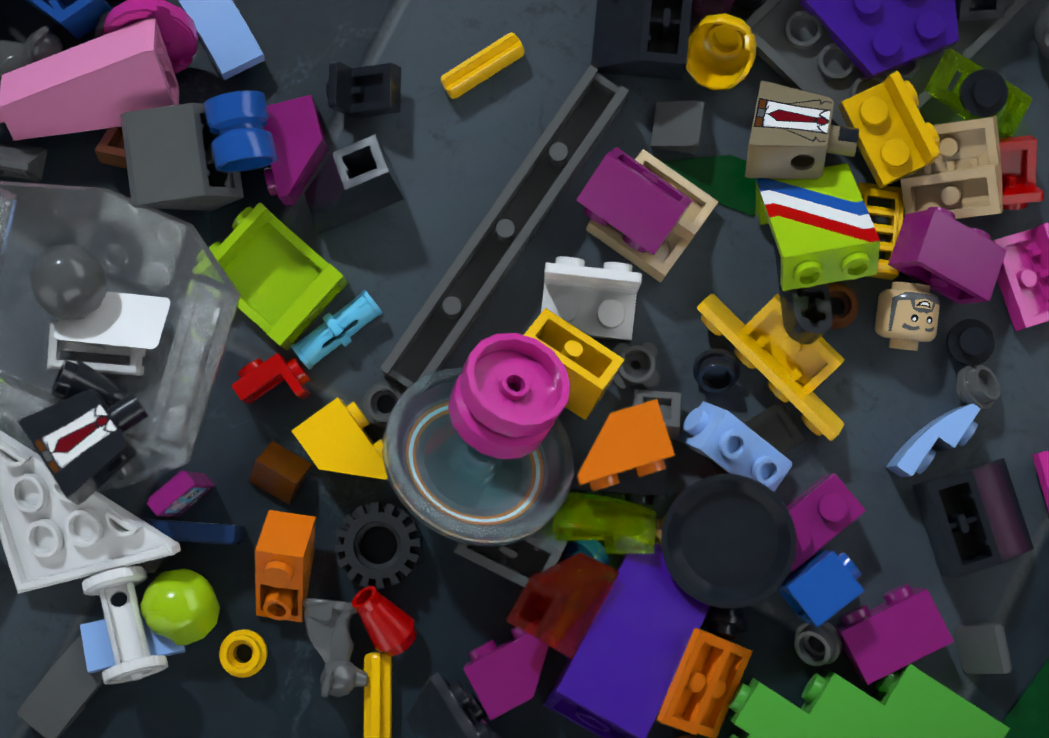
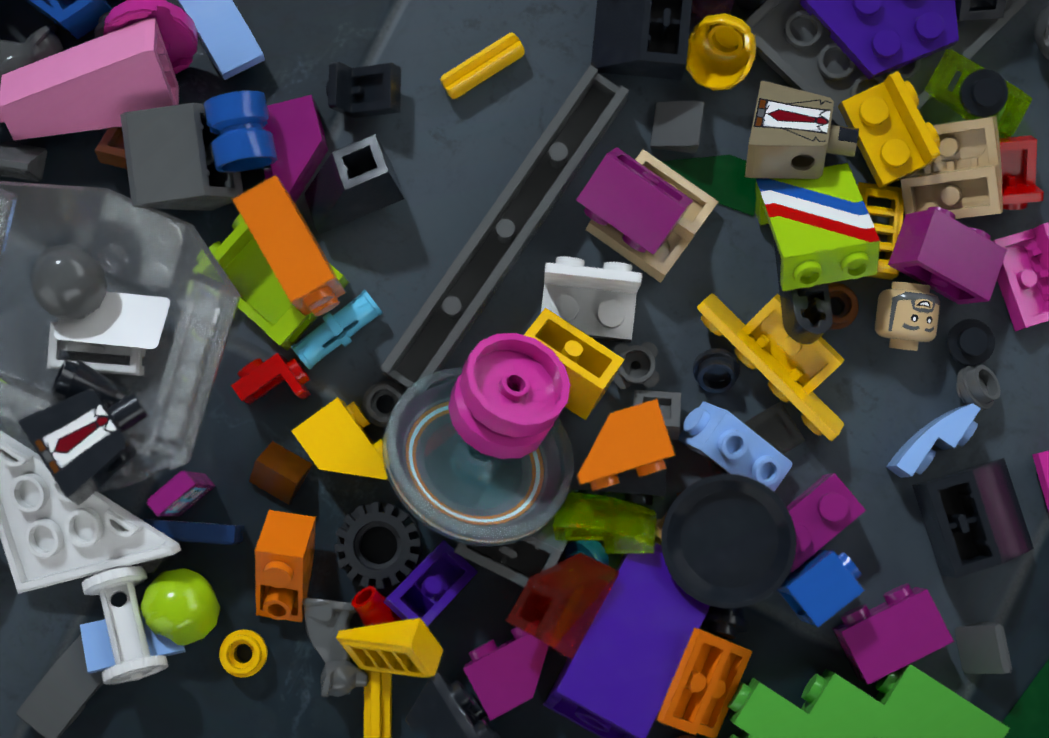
(290, 247): none -> orange brick
(401, 648): none -> yellow slope
(431, 585): none -> dark purple slope
(814, 652): dark grey plate -> none

